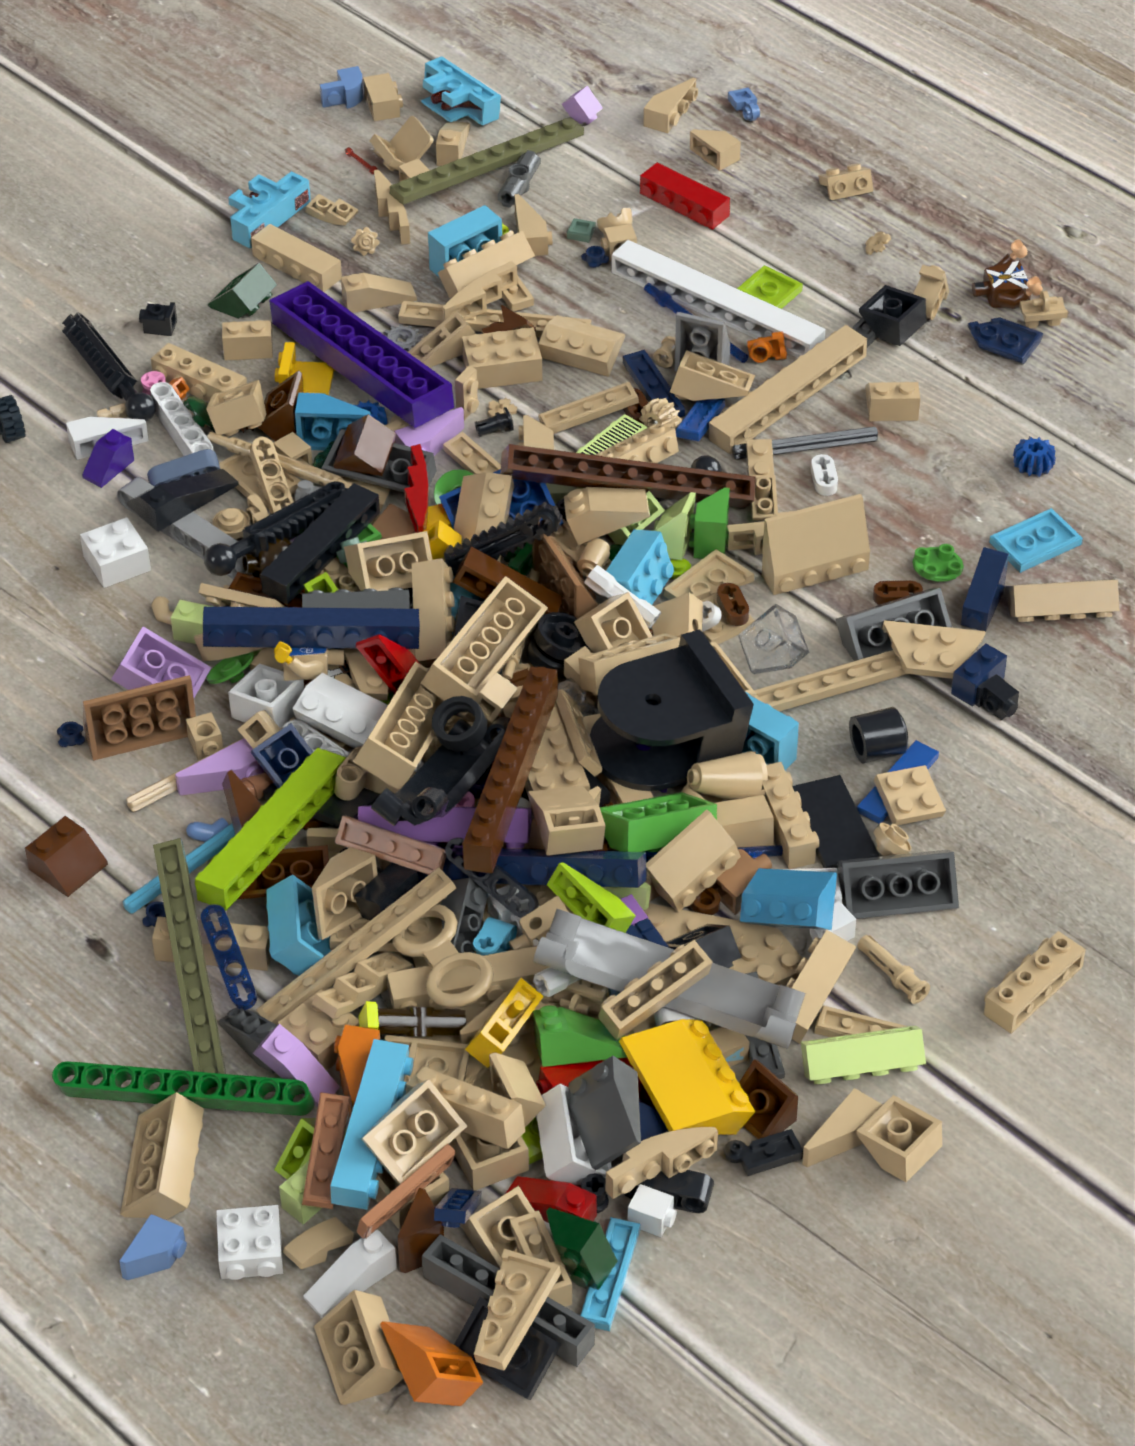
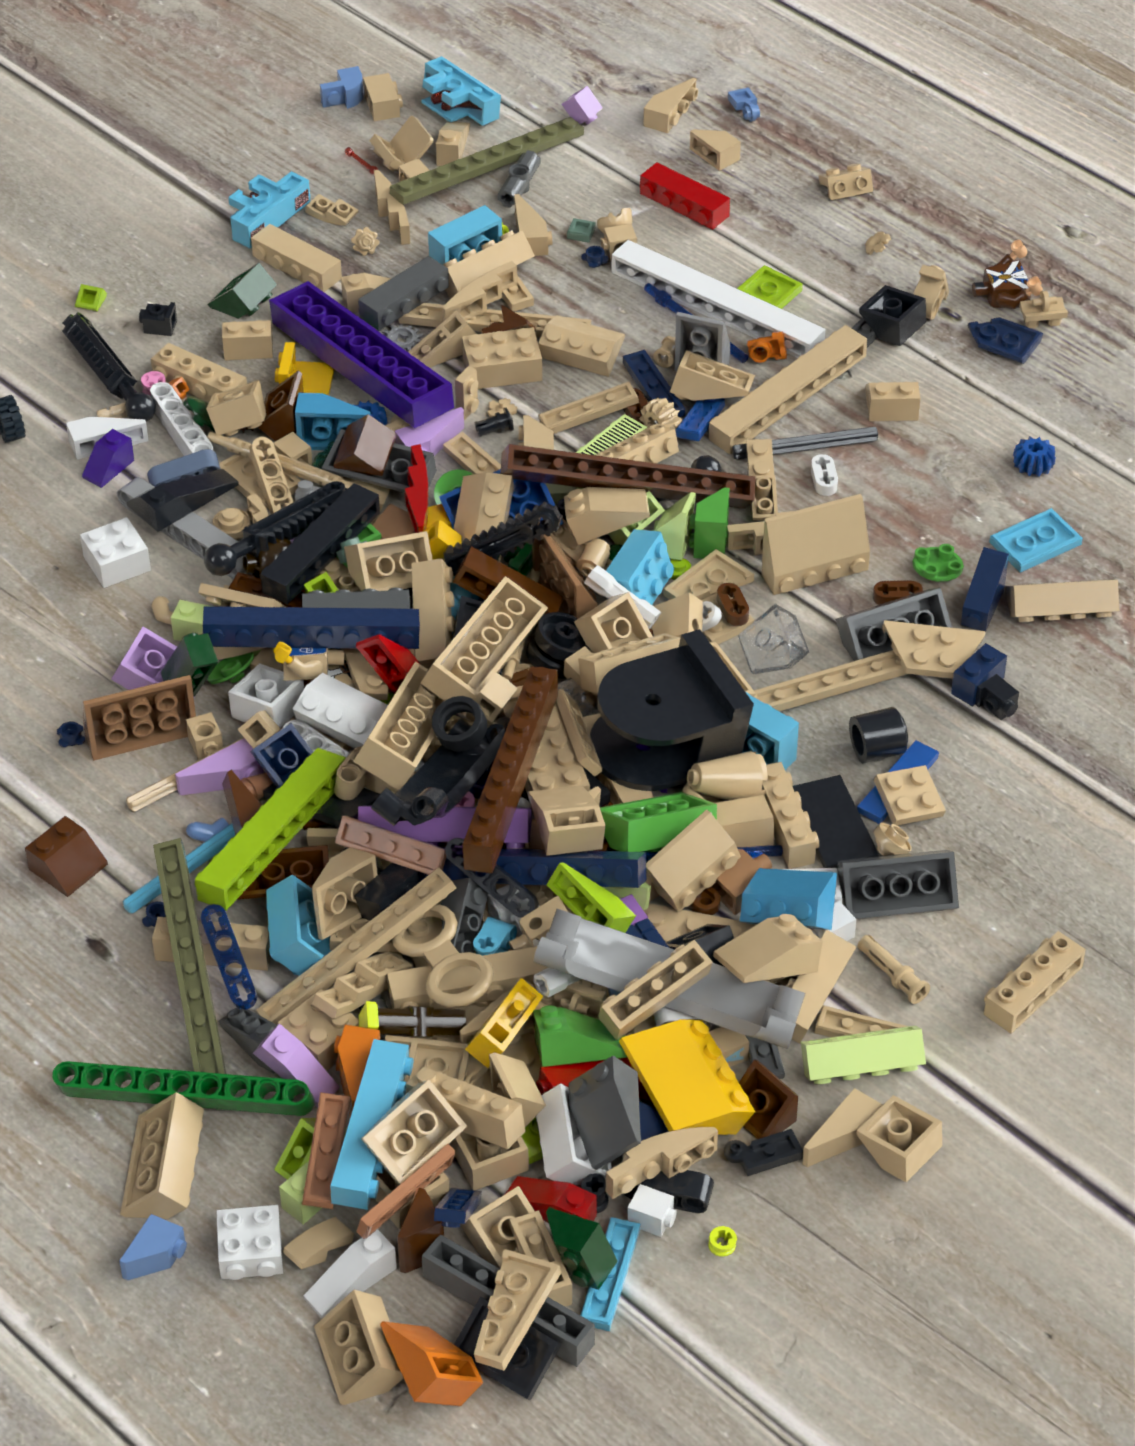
(90, 297): none -> lime slope
(192, 657): none -> dark green brick
(403, 293): none -> dark grey brick
(726, 1233): none -> neon yellow bush
(772, 950): none -> tan slope

